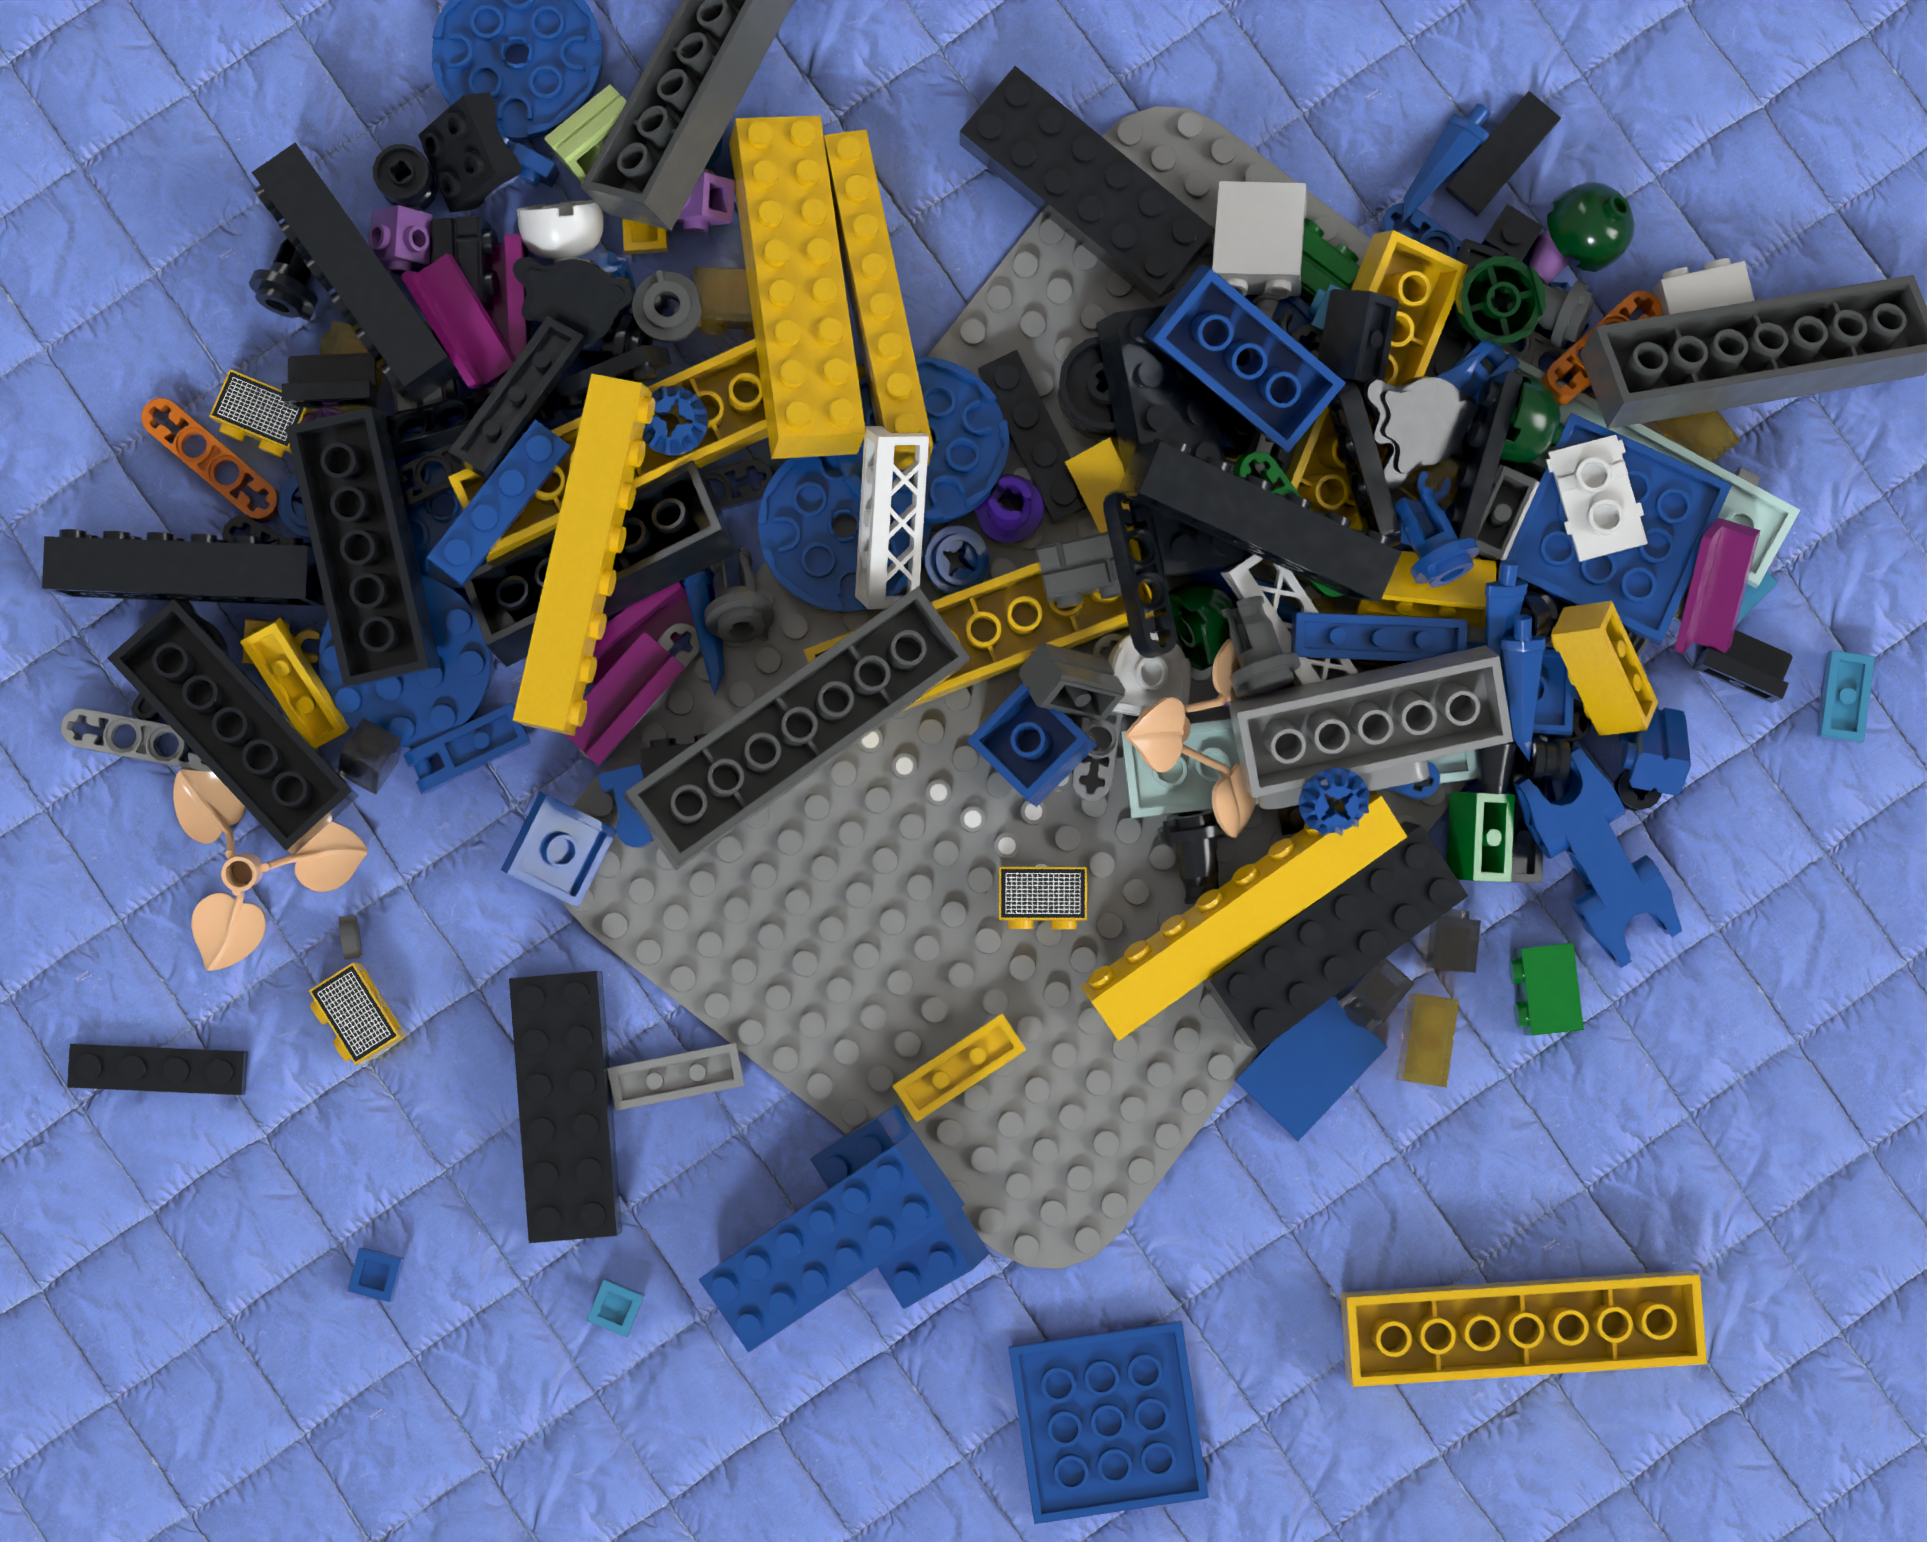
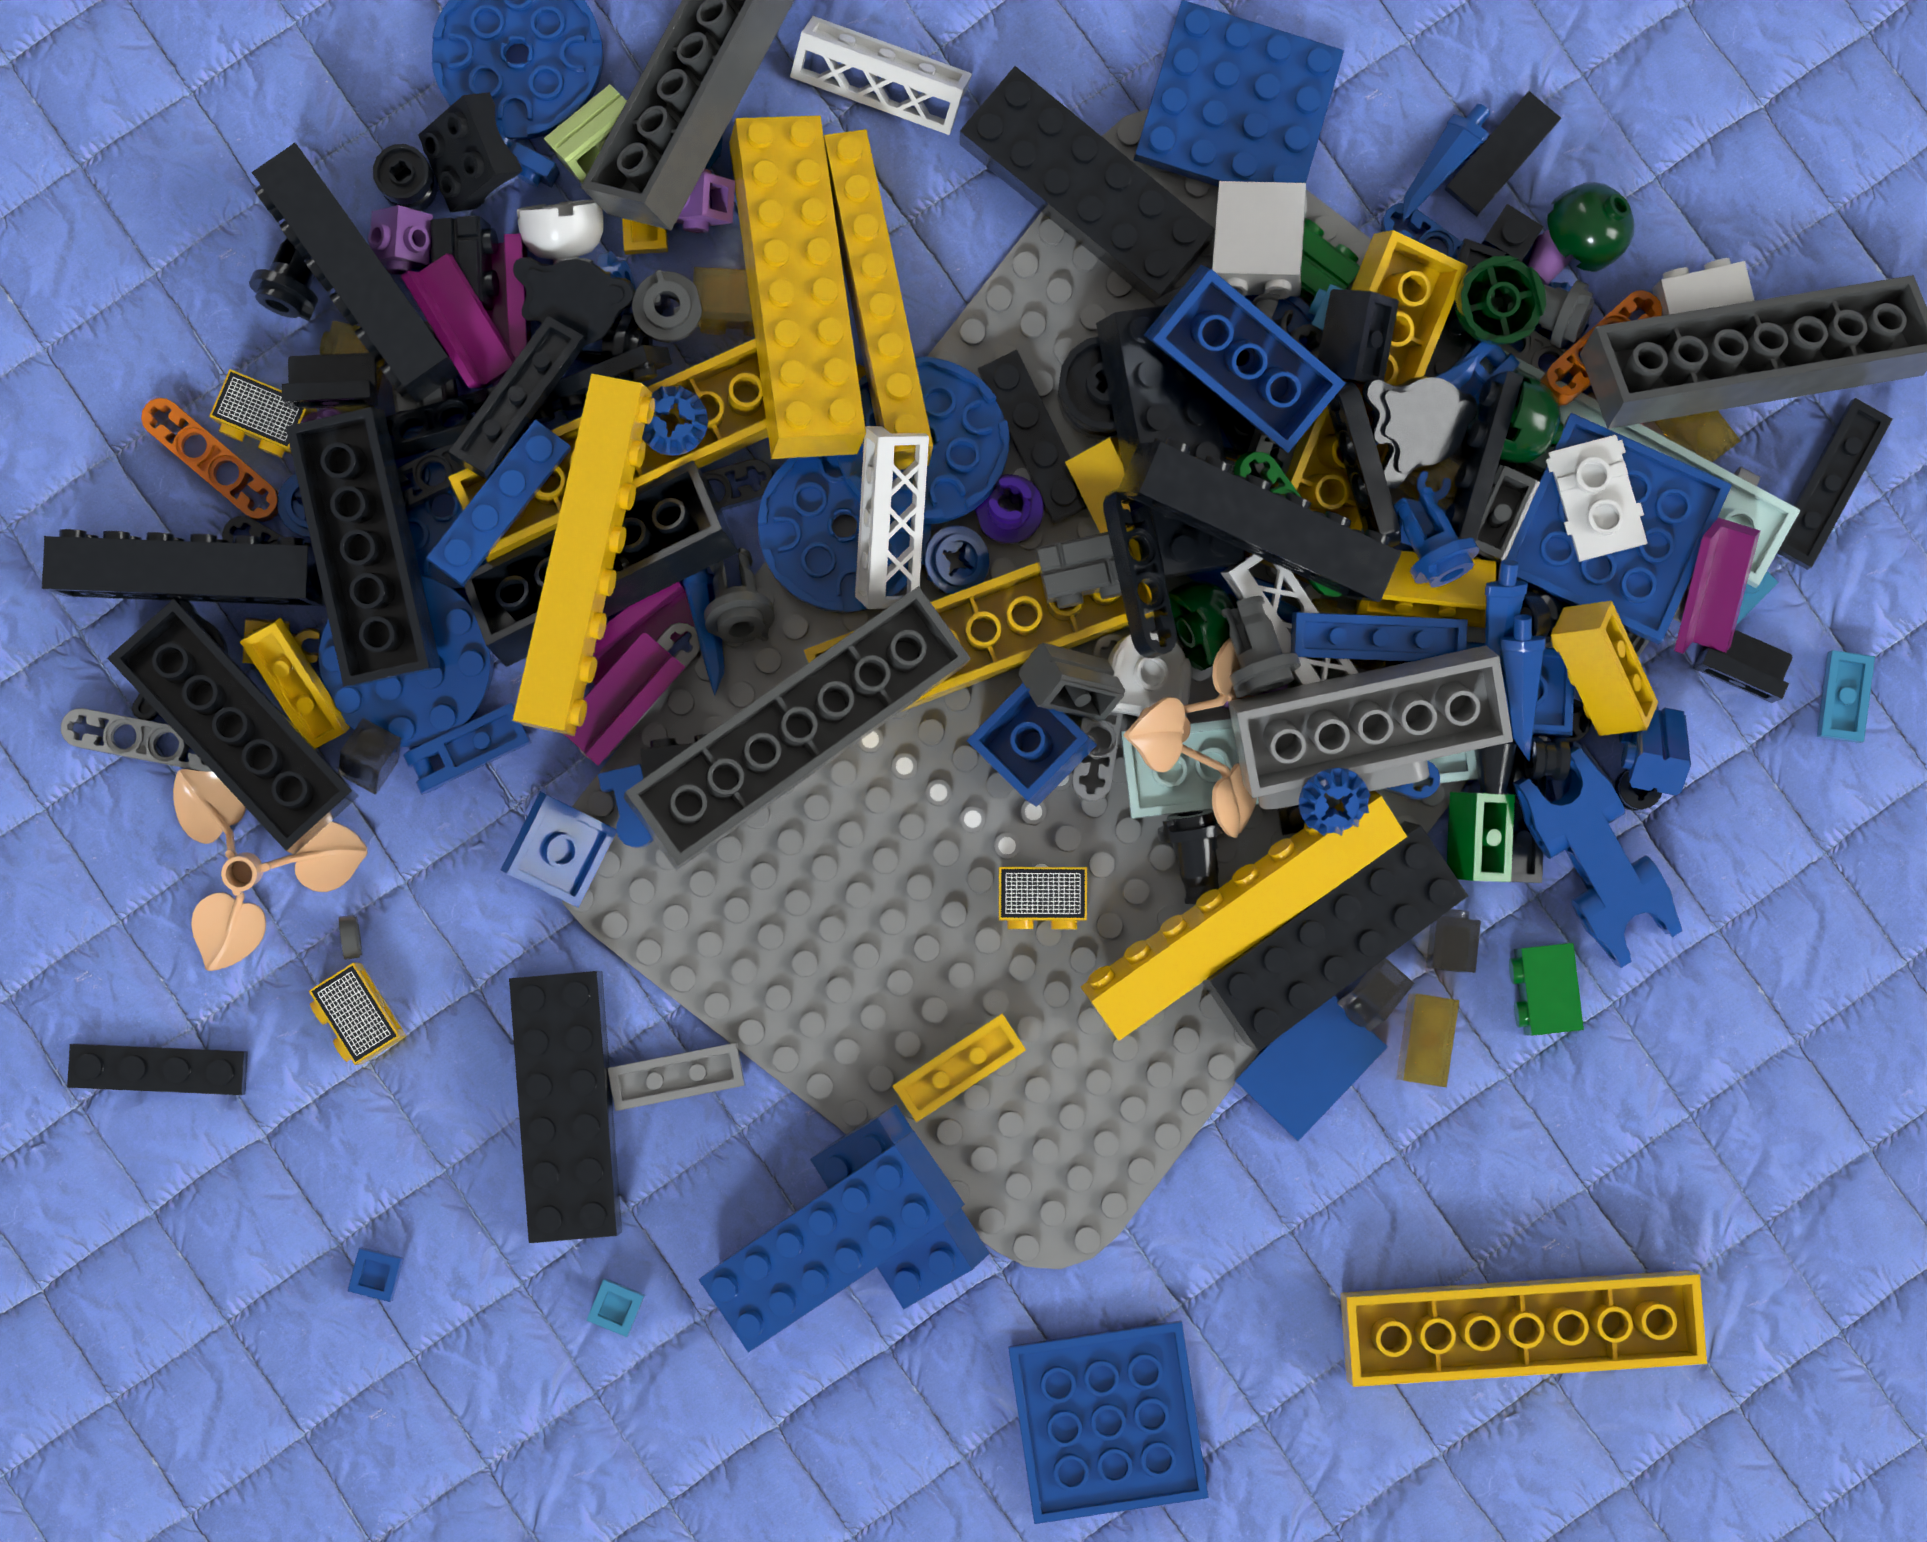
(880, 60): none -> white fence
(1237, 100): none -> blue plate
(1833, 481): none -> black plate

